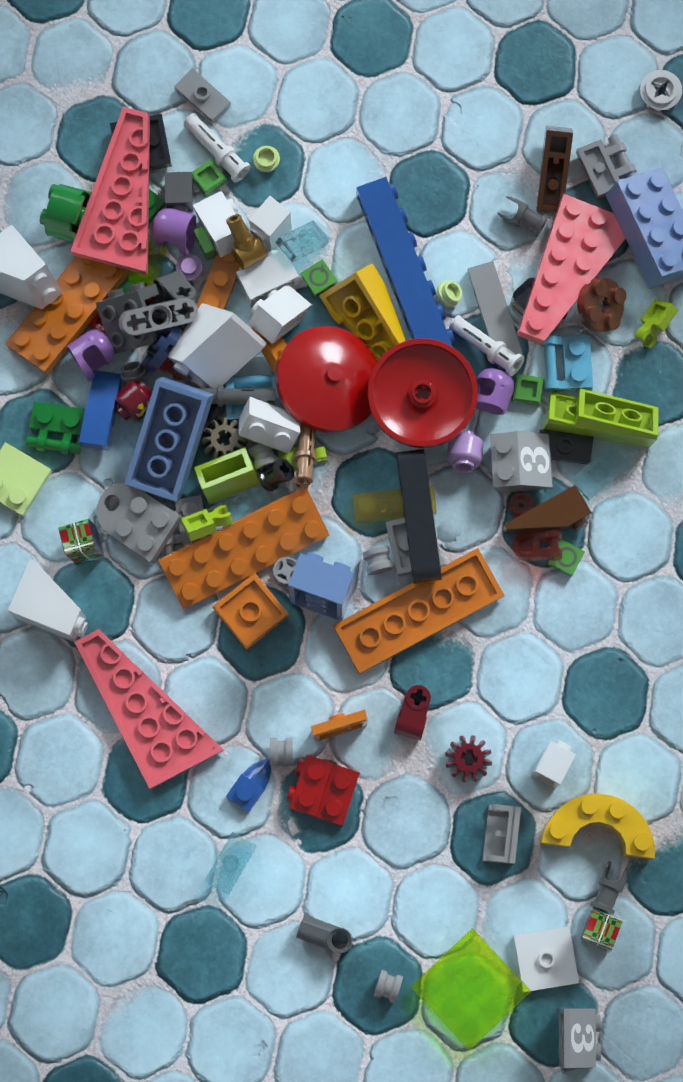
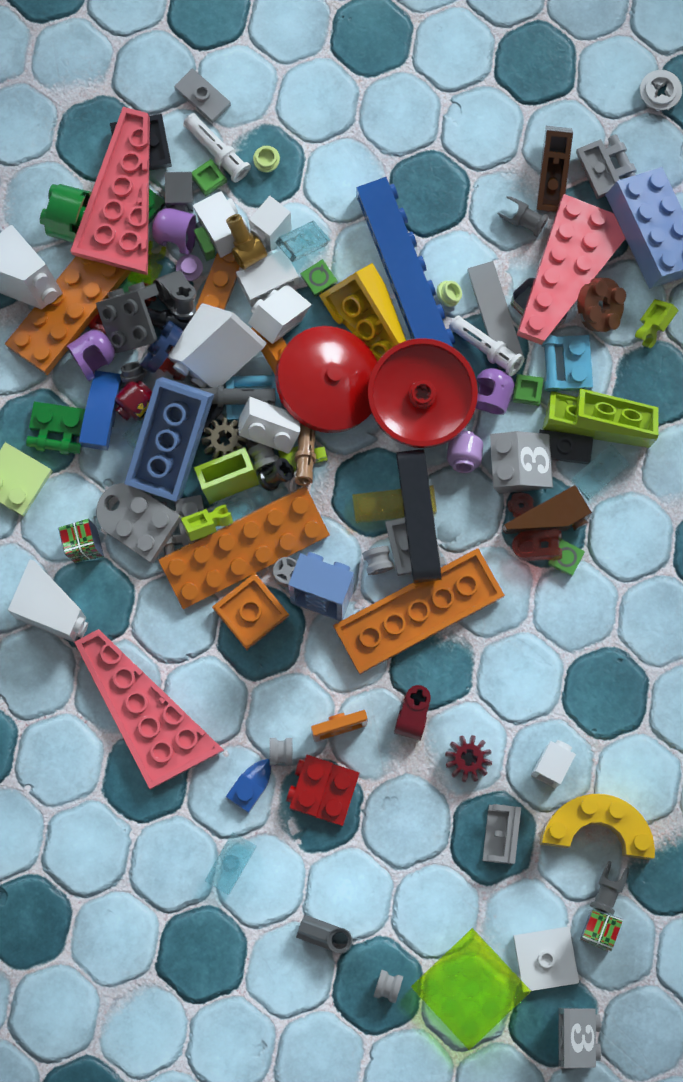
(137, 313): light grey beam -> none

